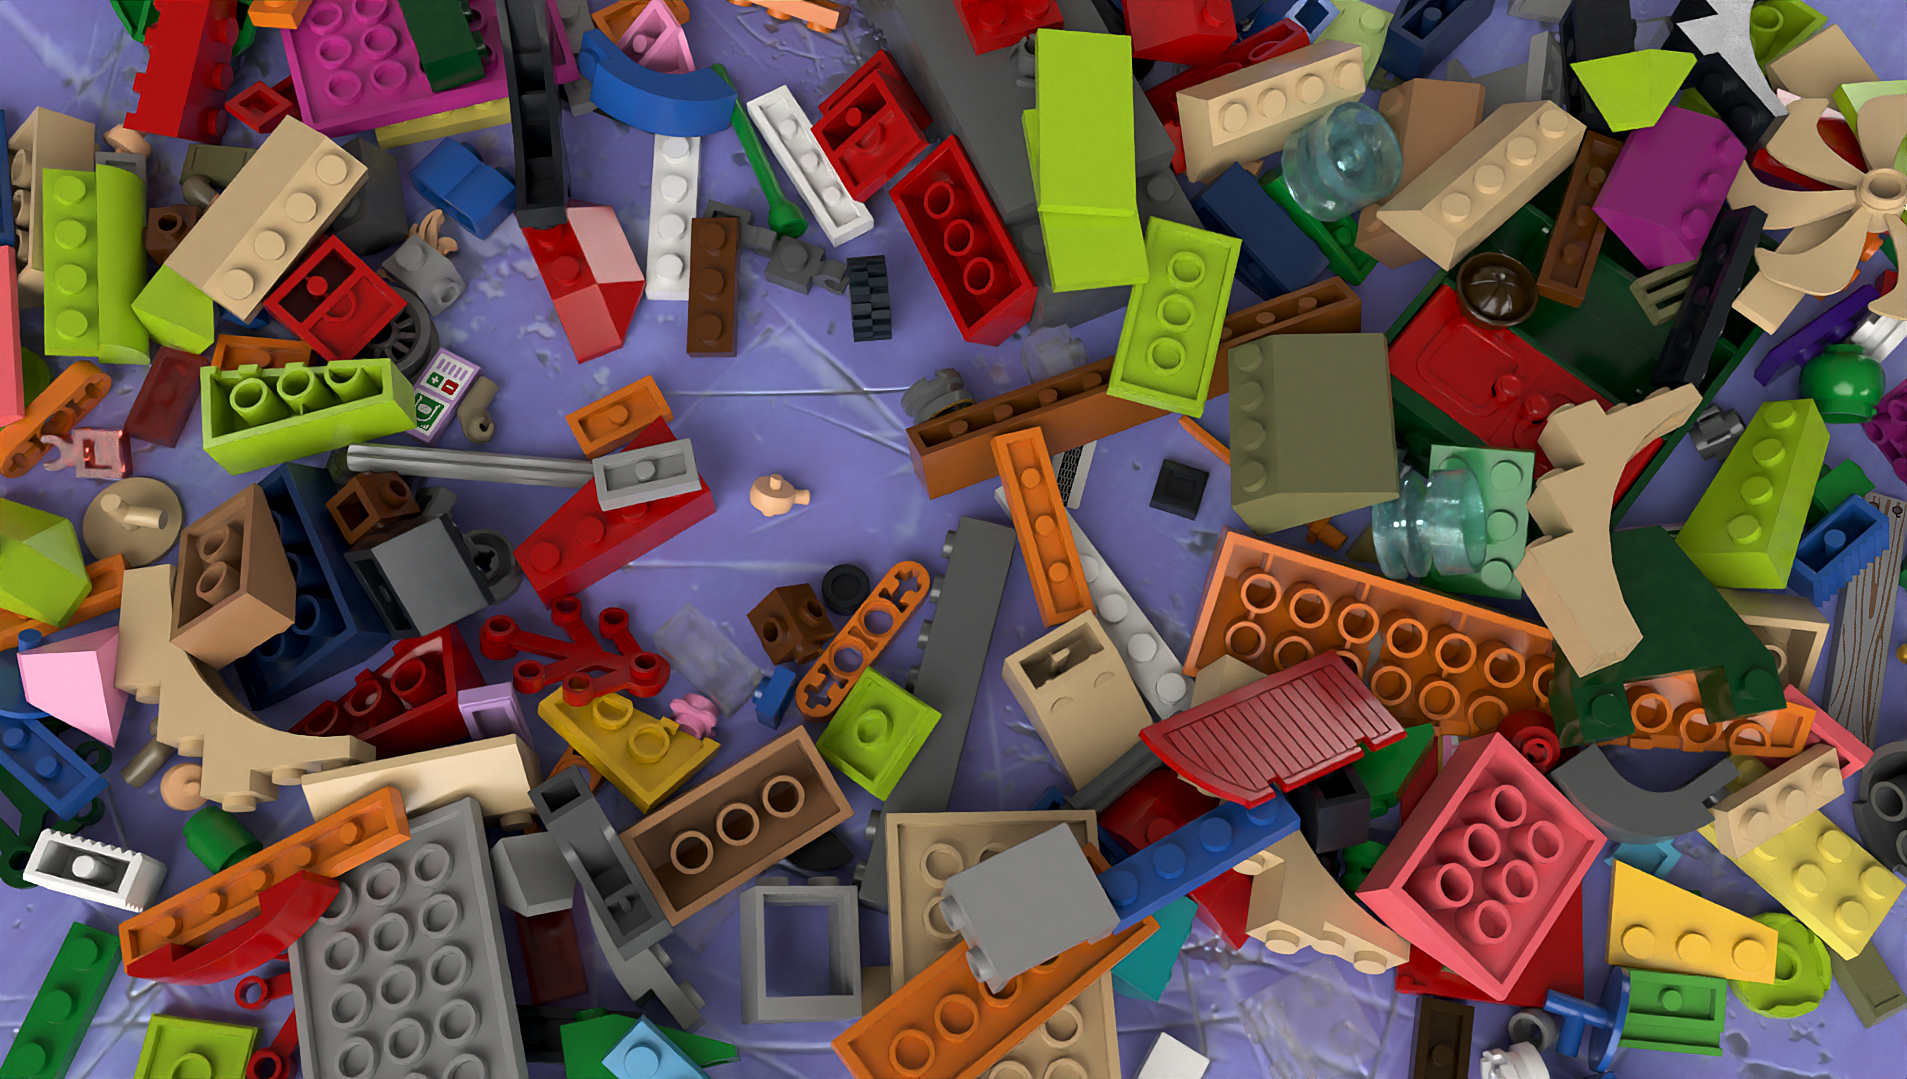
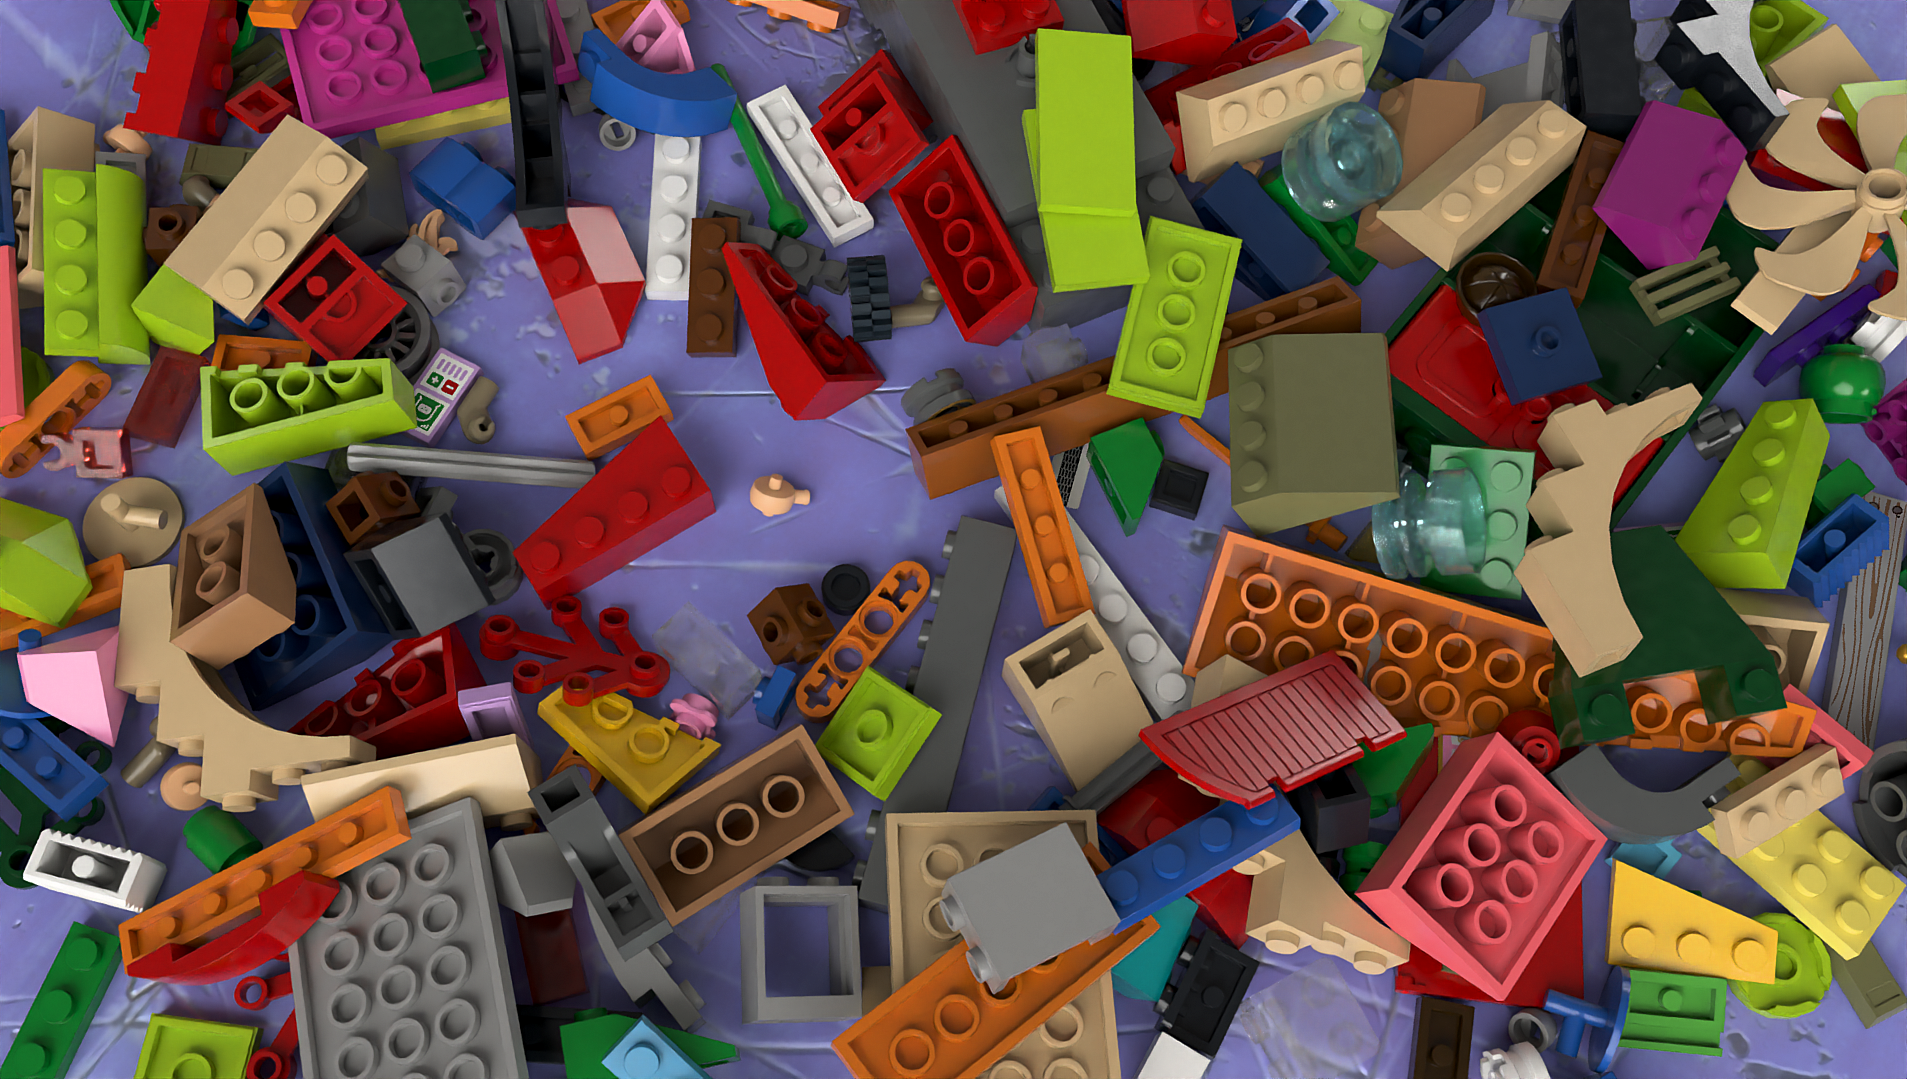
(269, 71): none -> olive tile
(608, 135): none -> light grey hinge
(646, 474): light grey plate -> none
(800, 353): none -> red wedge
(922, 310): none -> dark tan arm
(1126, 468): none -> green slope
(1205, 994): none -> black bracket
(1539, 346): none -> dark blue plate
(1635, 85): lime slope -> none
(1709, 298): black plate -> none

